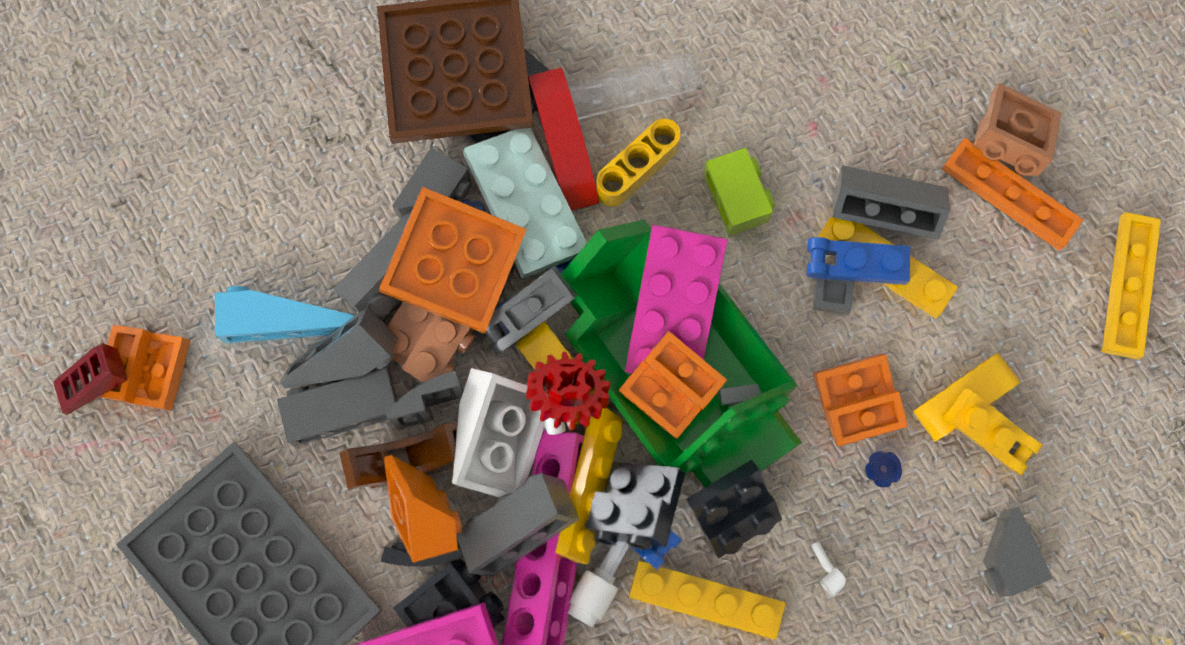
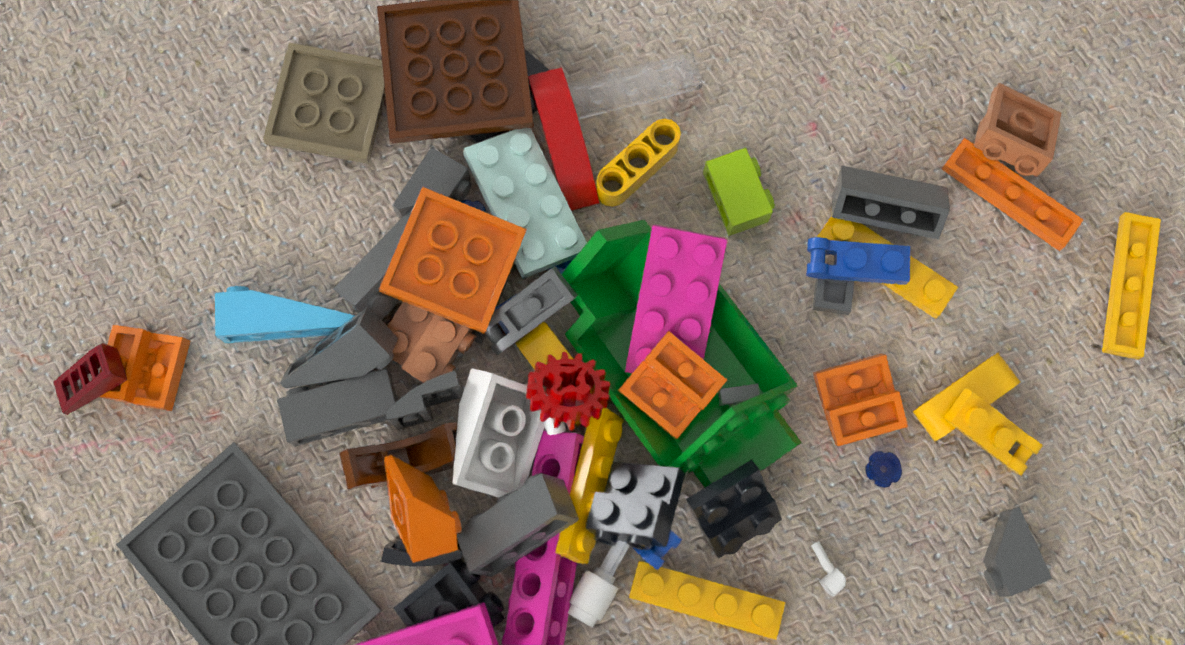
(327, 103): none -> dark tan plate

